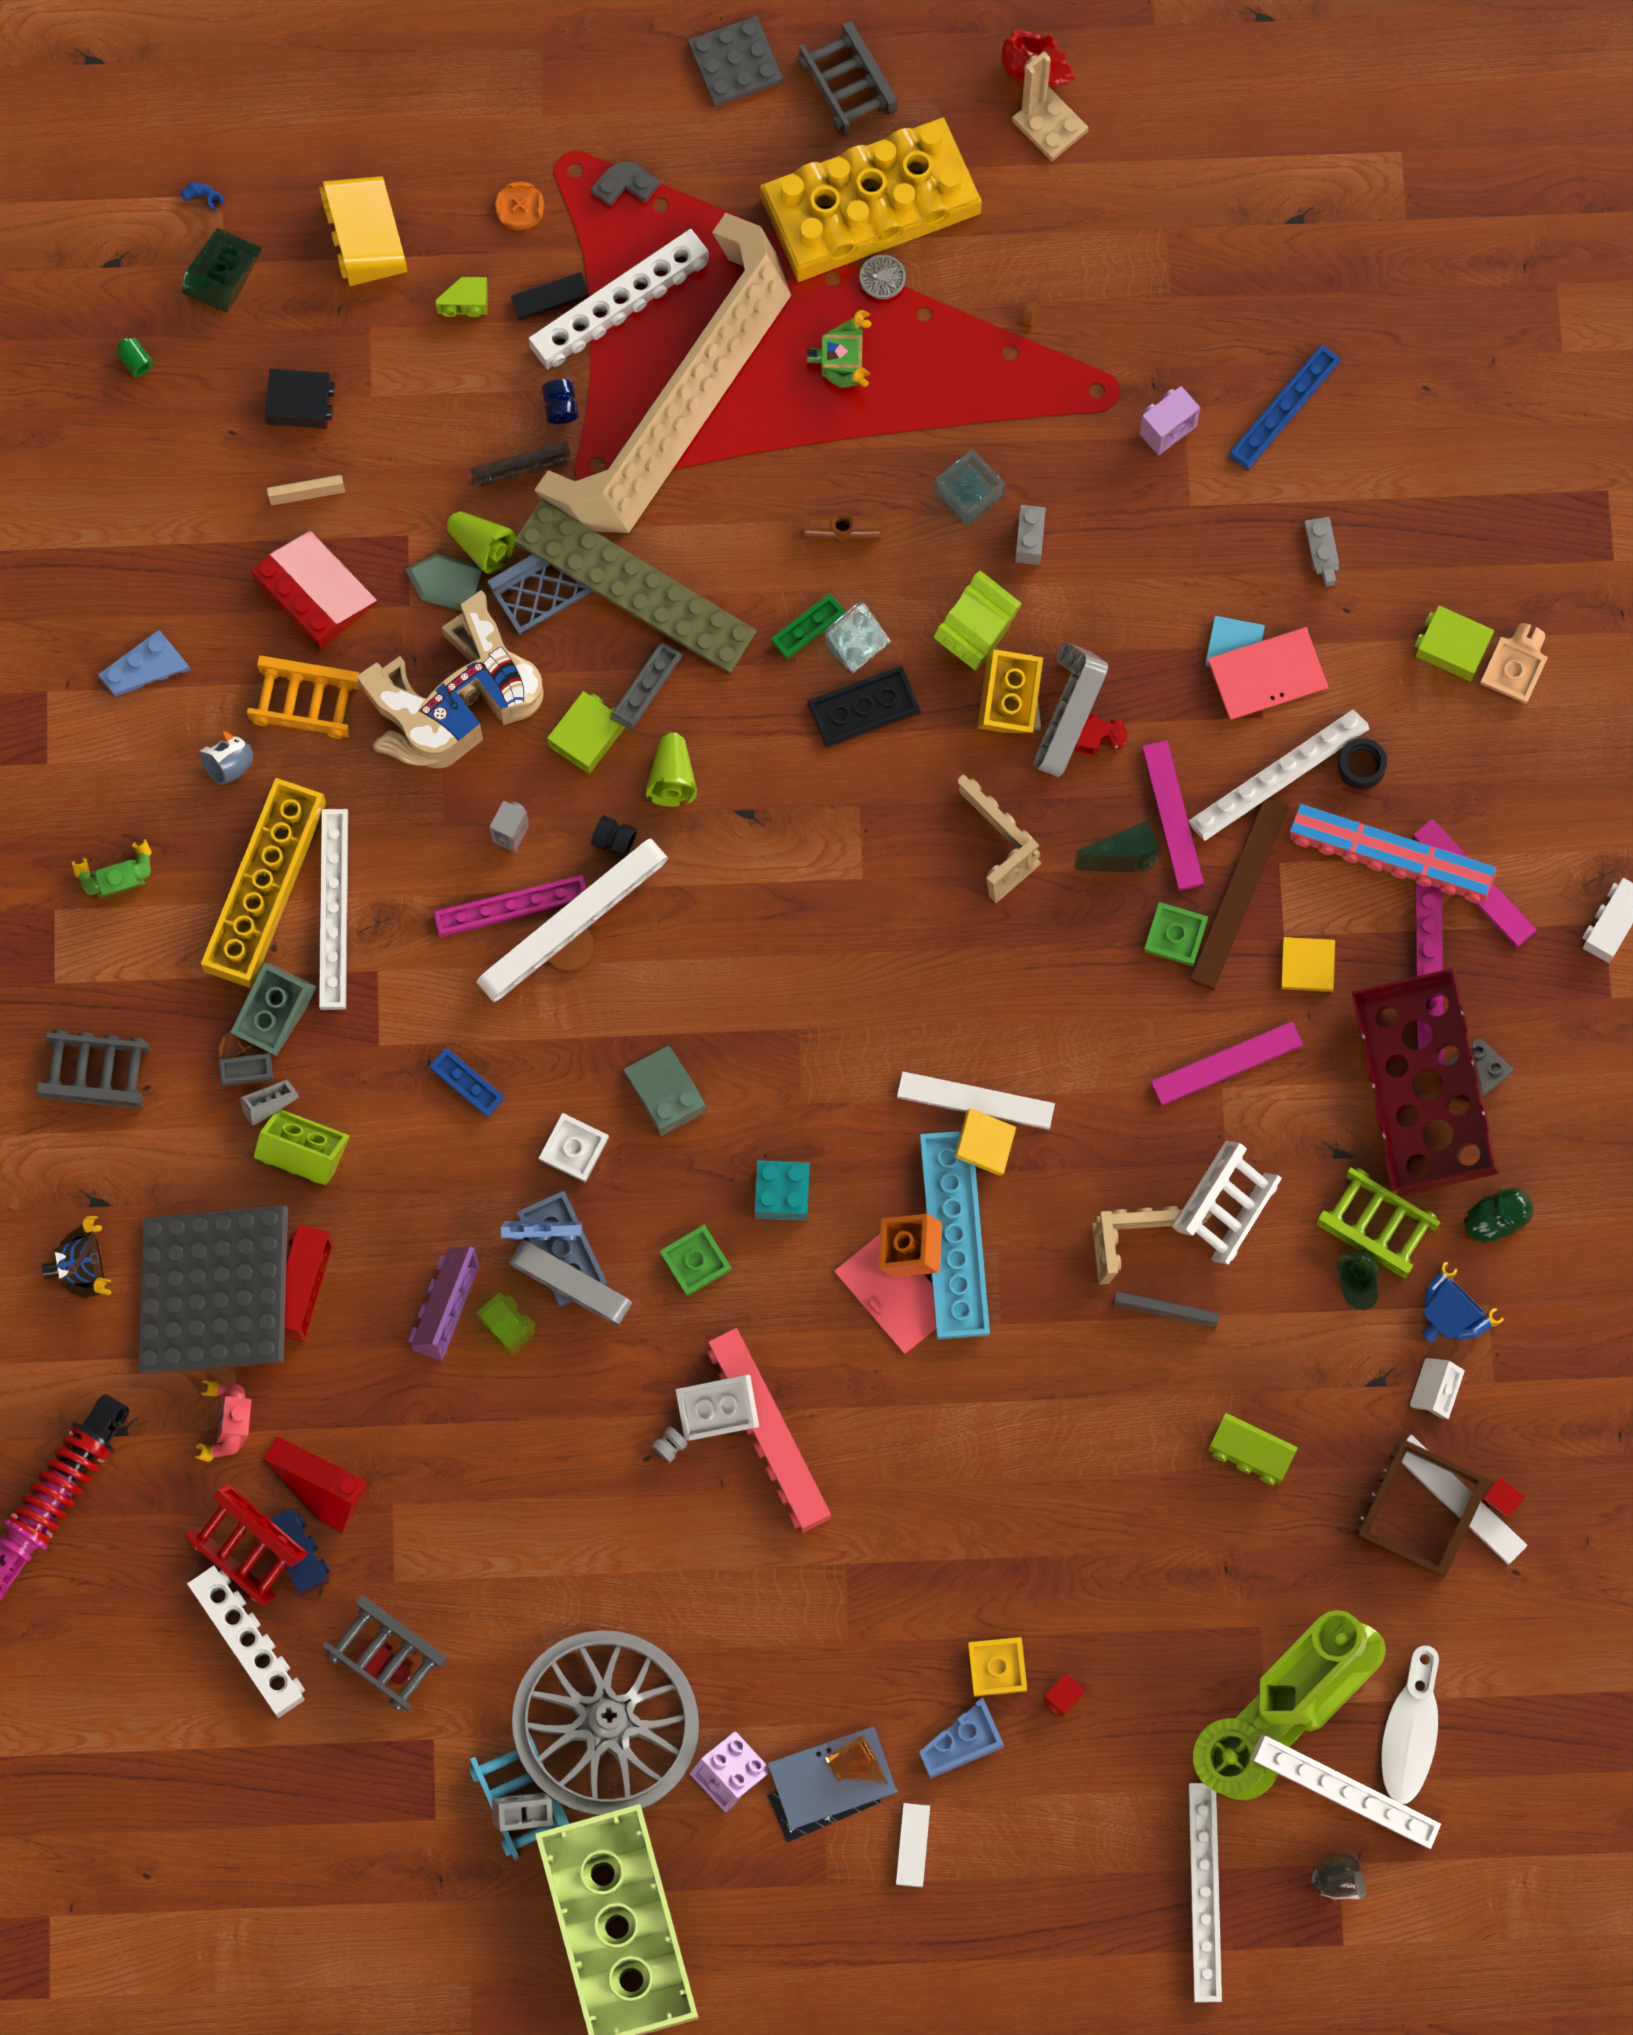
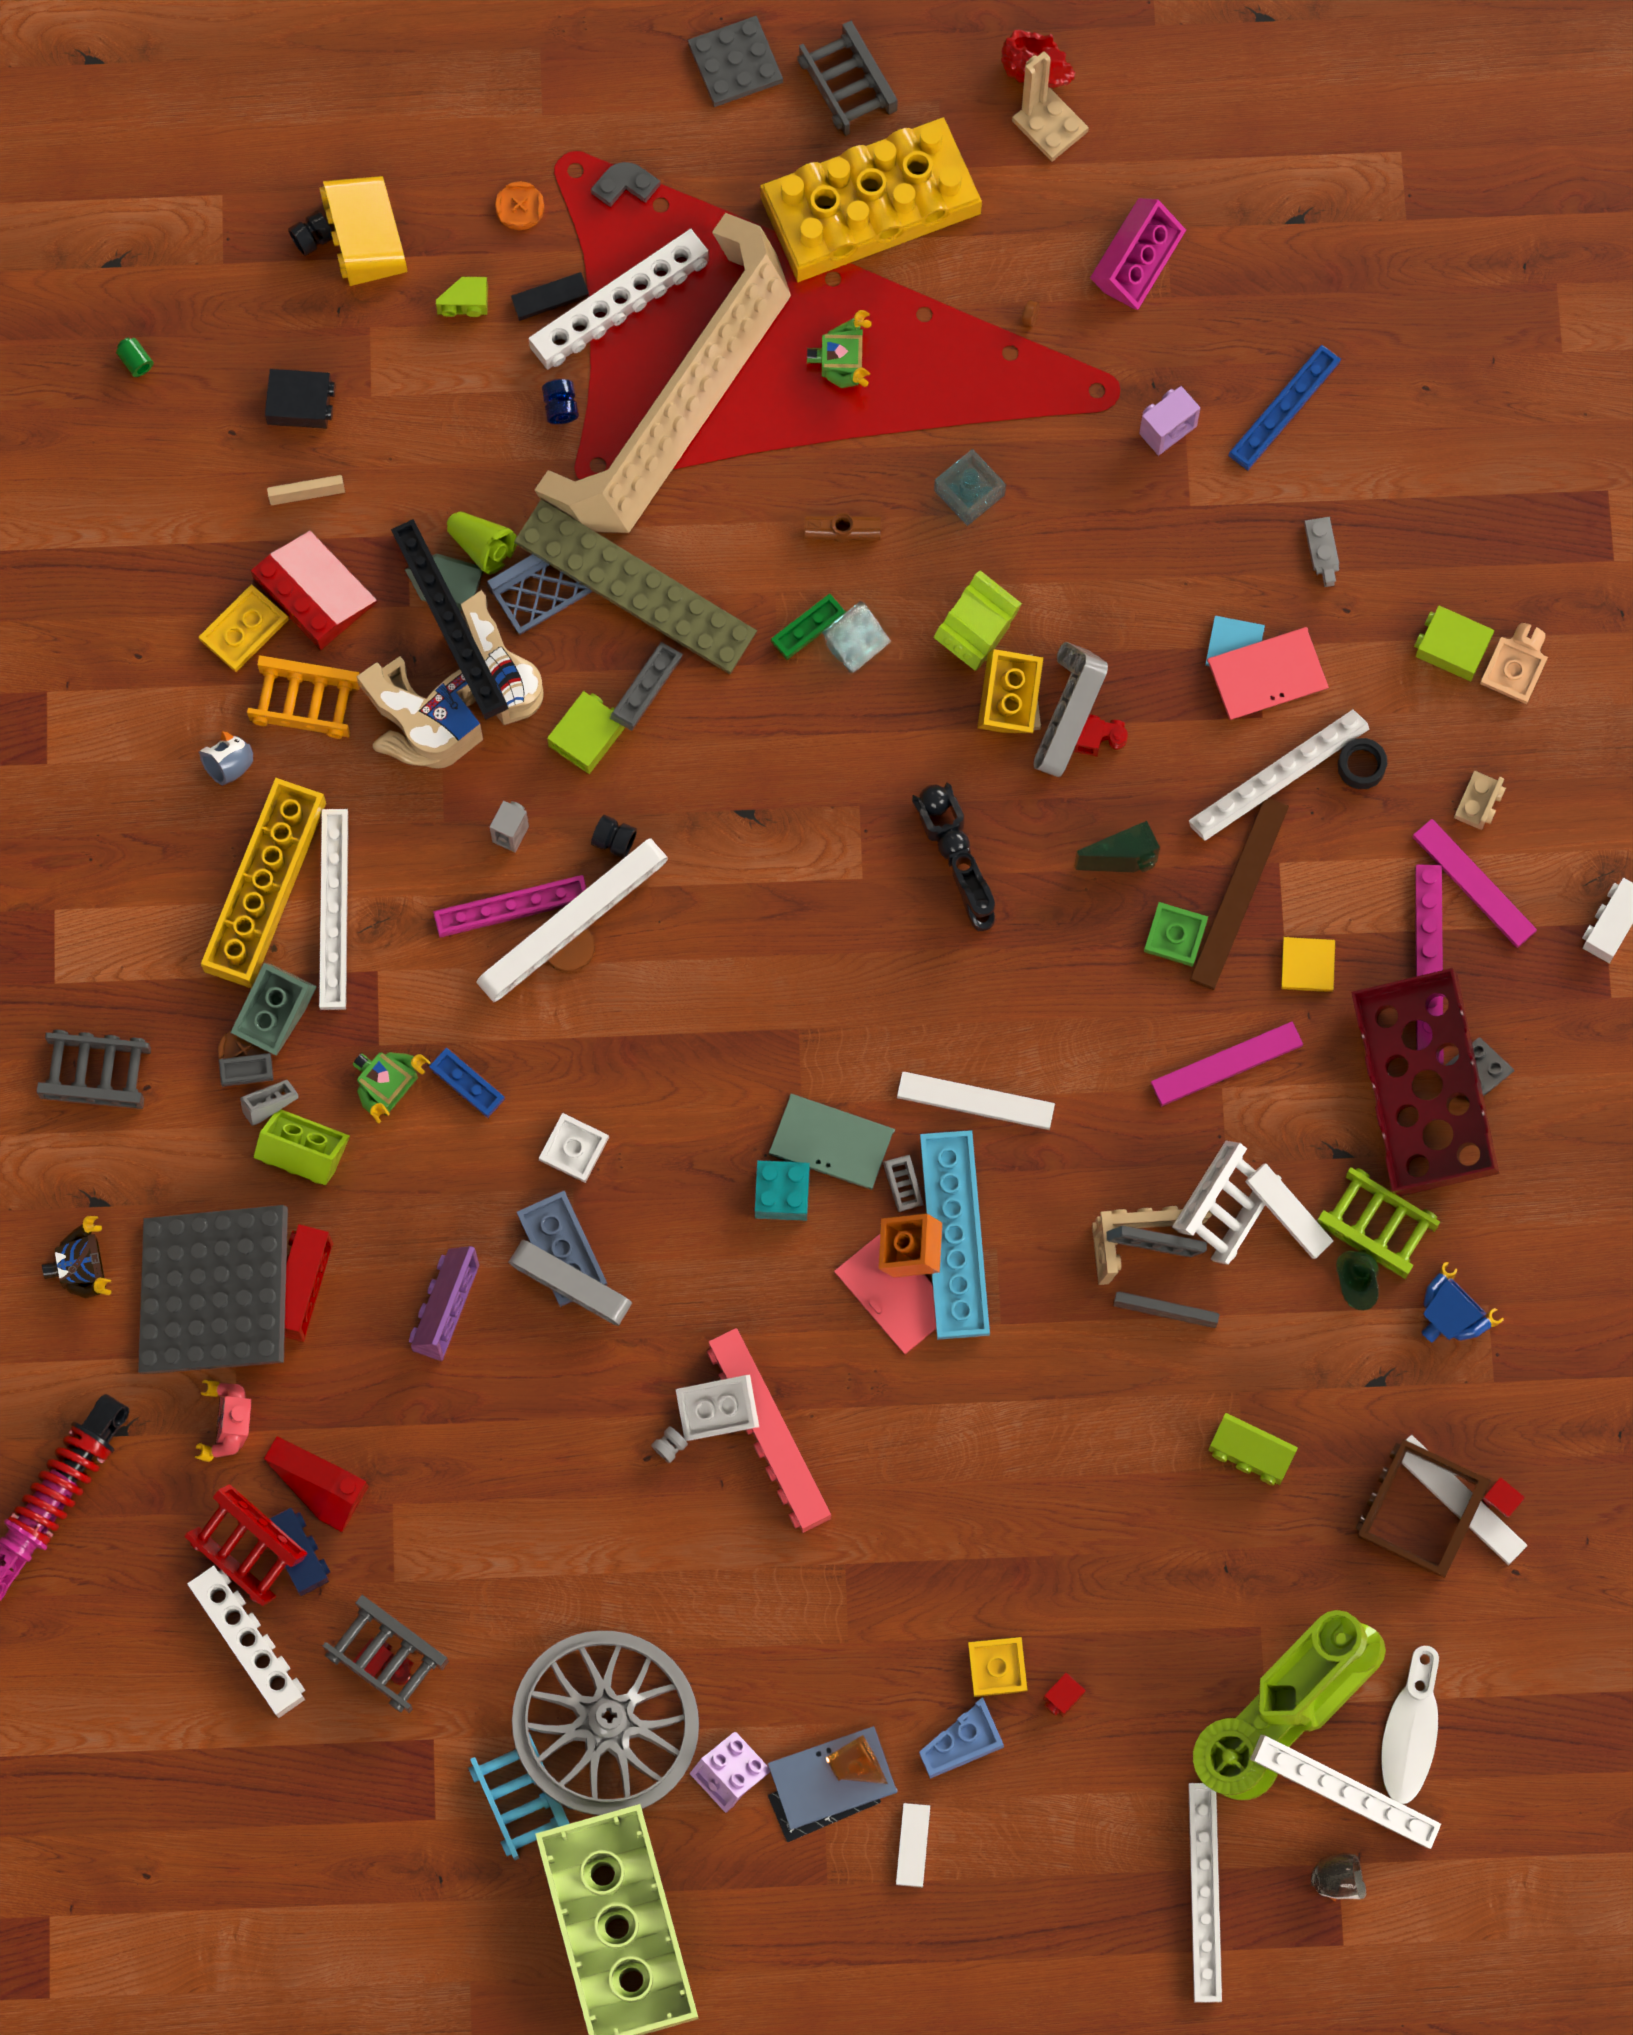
(116, 877): bright green torso -> none
(144, 664): medium blue wing -> none
(197, 189): blue piece -> none
(220, 270): clear green slope -> none
(243, 628): none -> yellow plate
(306, 239): none -> black wheel
(386, 1080): none -> bright green torso
(449, 619): none -> black plate
(507, 1323): clear neon green brick -> none
(522, 1811): light grey brick -> none
(527, 462): clear smoke plate -> none
(541, 1230): medium blue wing -> none
(665, 1090): sand green slope -> none
(671, 773): lime cone -> none
(695, 1260): bright green plate -> none
(834, 1138): none -> sand green container
(864, 706): black tile -> none
(882, 276): light grey wheel -> none
(888, 1165): none -> light grey slope
(955, 847): none -> black piece
(985, 1142): yellow tile -> none
(1021, 860): tan bracket -> none
(1030, 534): light grey brick -> none
(1138, 252): none -> dark pink slope
(1156, 1241): none -> dark grey tile
(1172, 815): dark pink tile -> none
(1289, 1211): none -> white tile
(1393, 854): brick -> none
(1437, 1387): white panel -> none
(1478, 800): none -> tan bracket
(1499, 1215): dark green hair -> none

